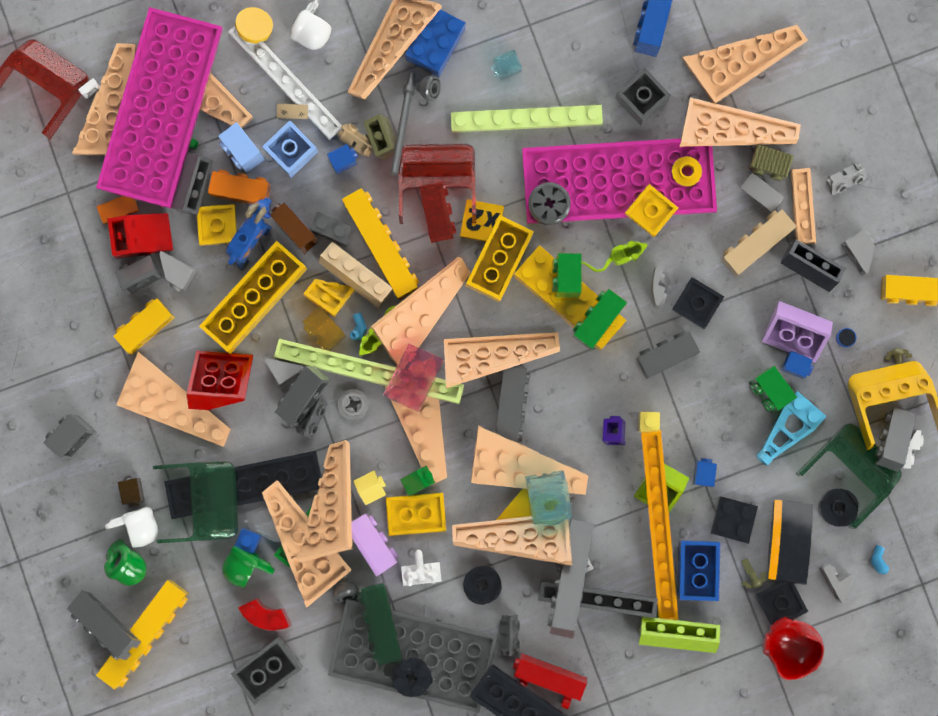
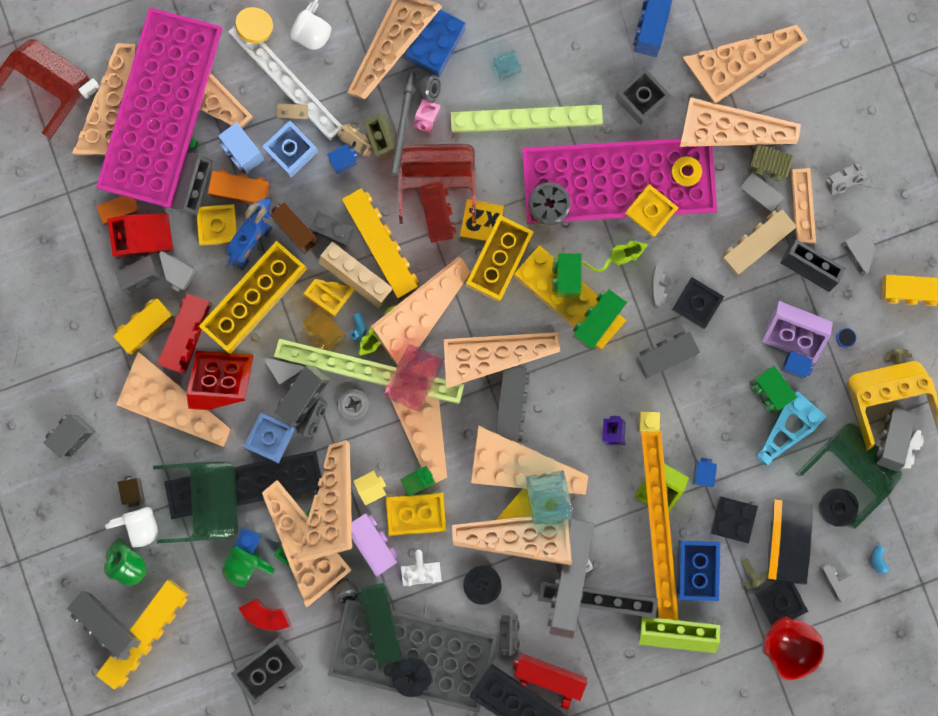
(184, 334): none -> wedge
(269, 437): none -> medium blue plate
(426, 116): none -> bright pink bracket

